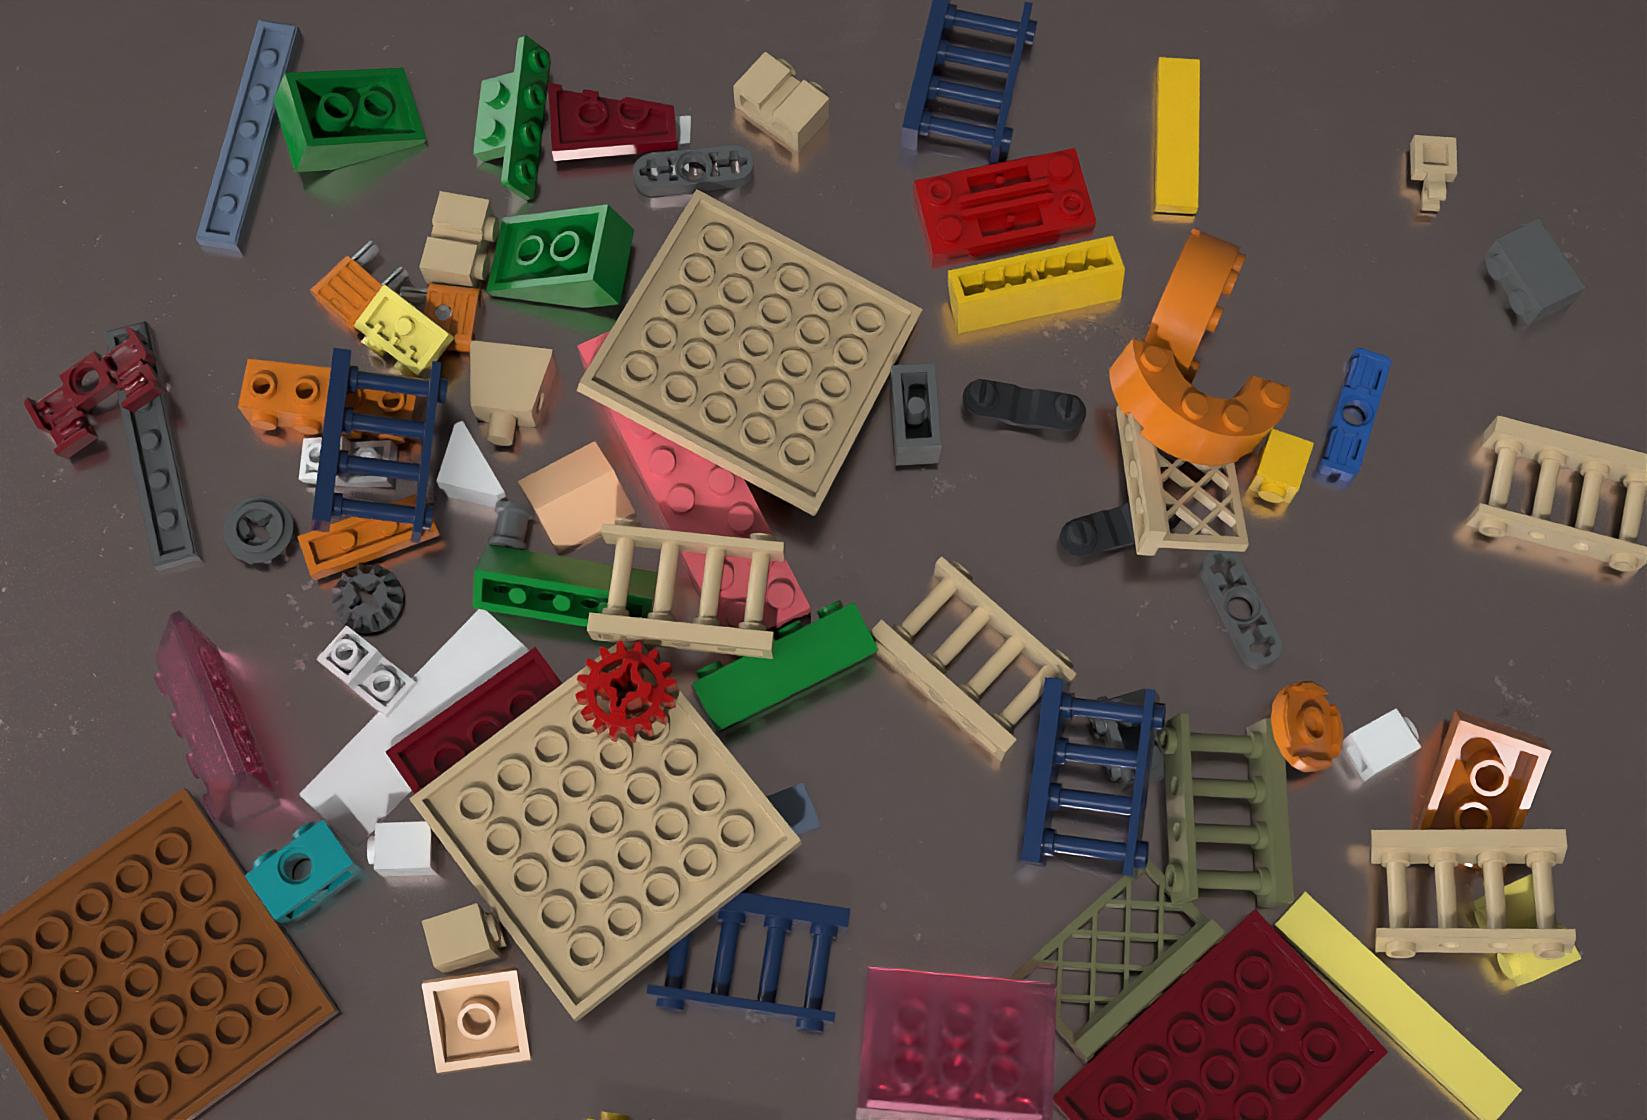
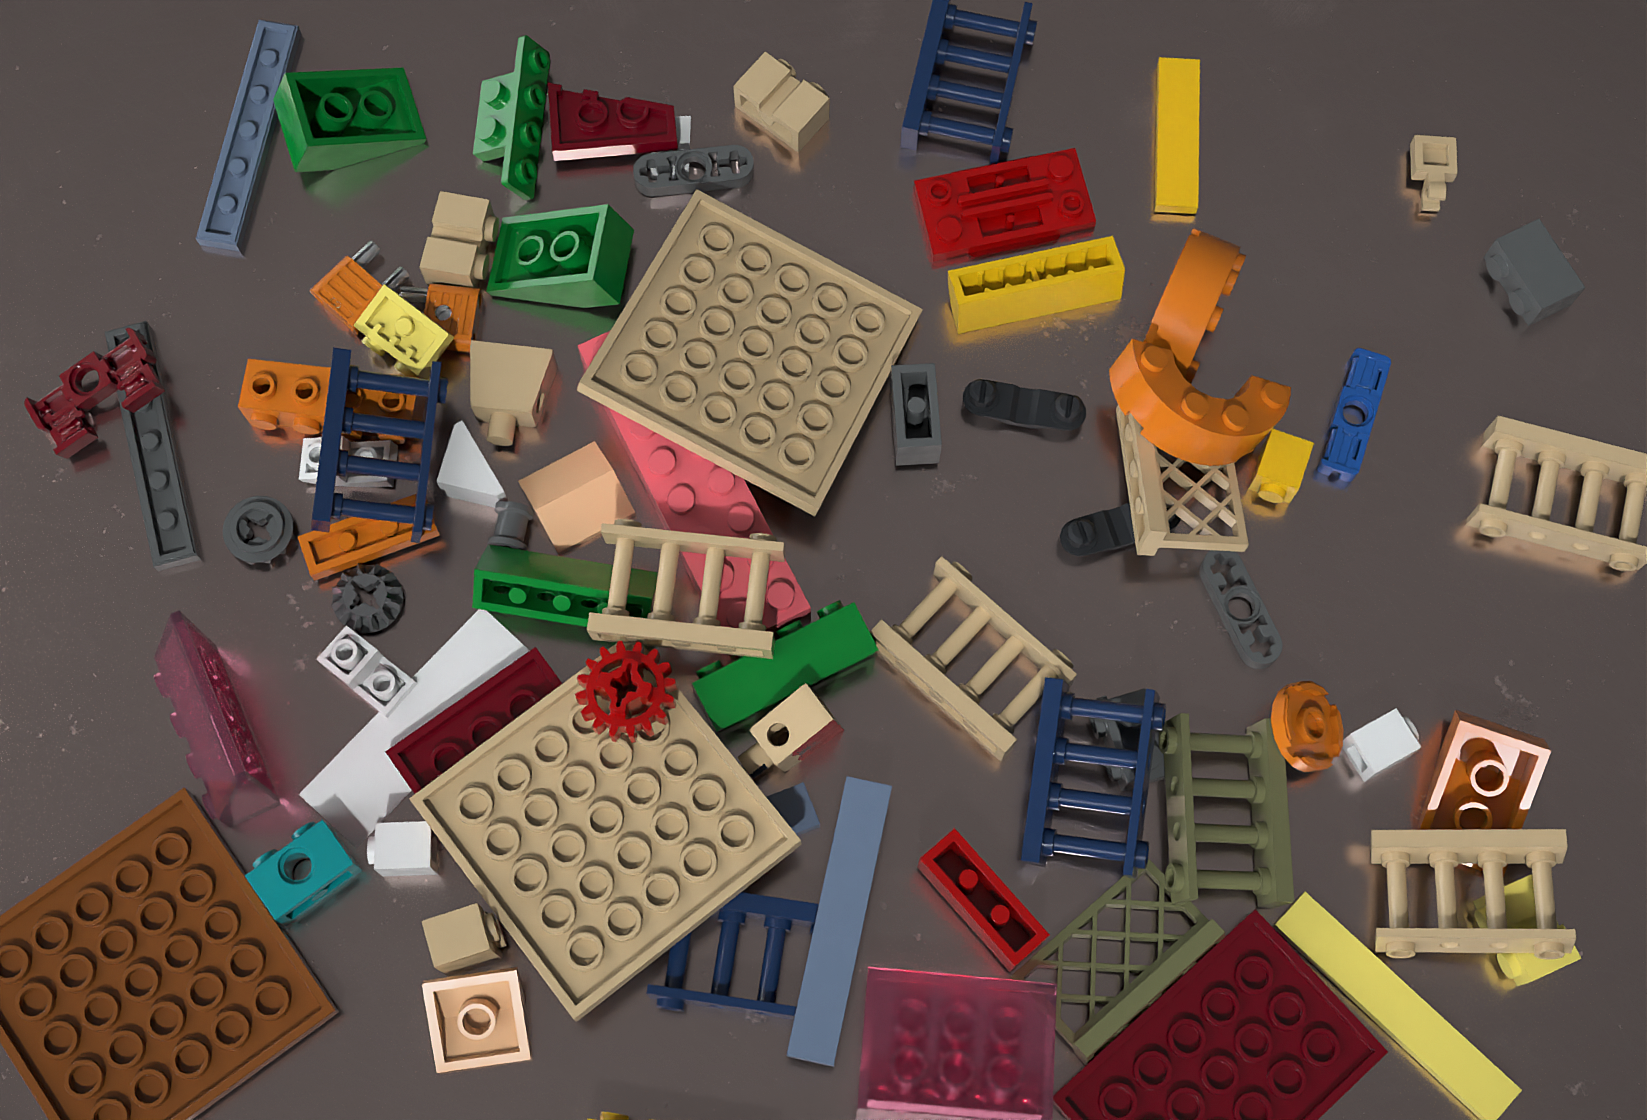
(808, 725): none -> tan torso
(839, 922): none -> sand blue tile
(982, 900): none -> red brick

